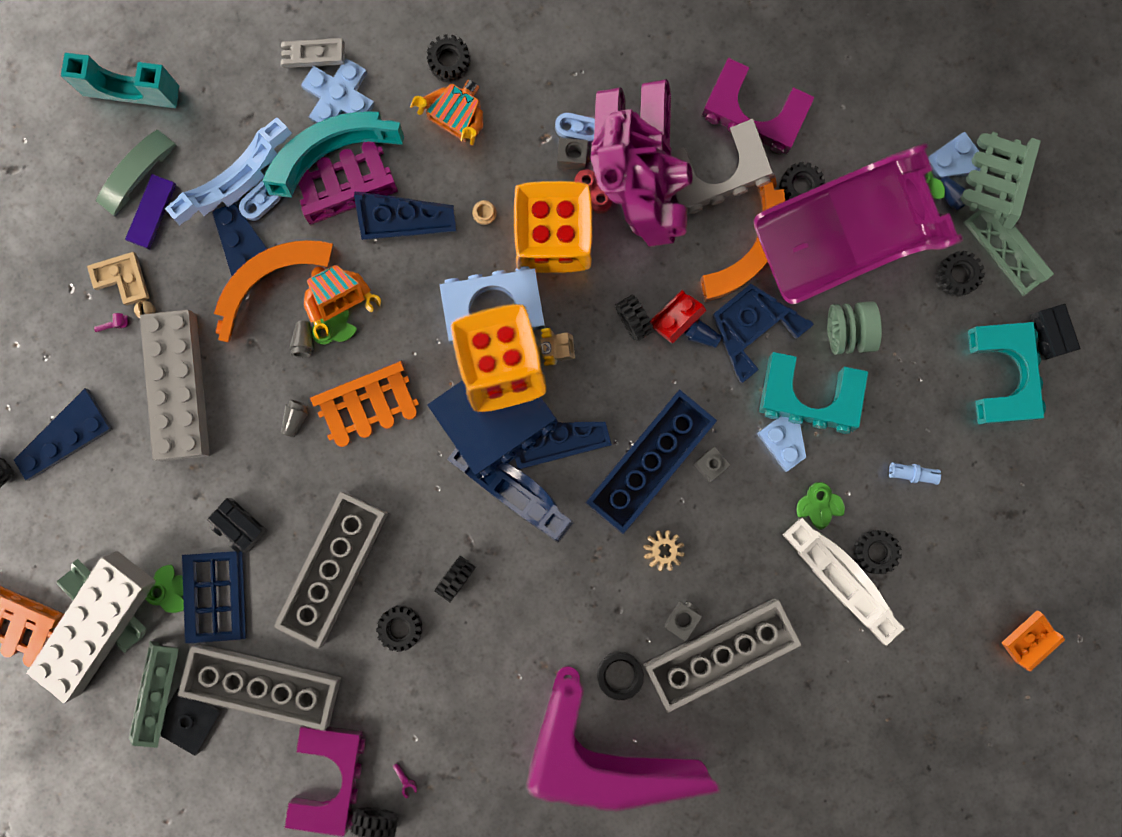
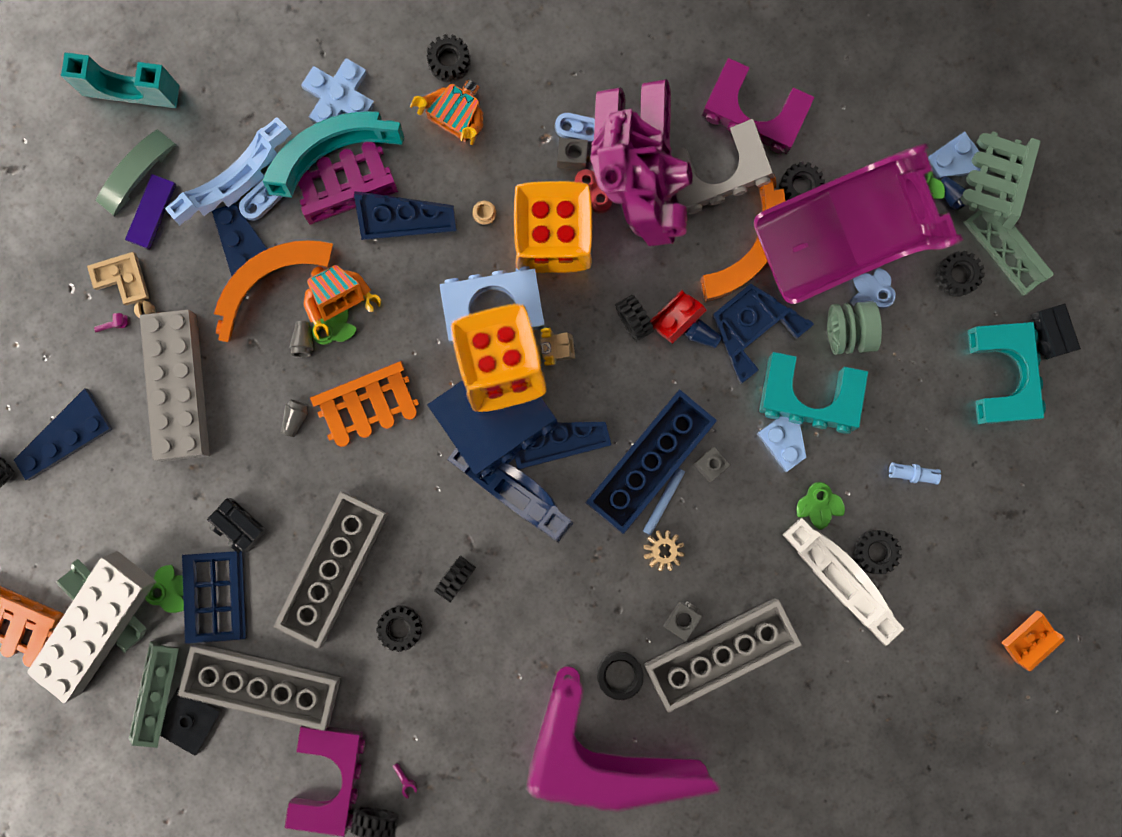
(313, 53): light grey hinge -> none
(663, 502): none -> light blue bar
(871, 286): none -> light blue plate

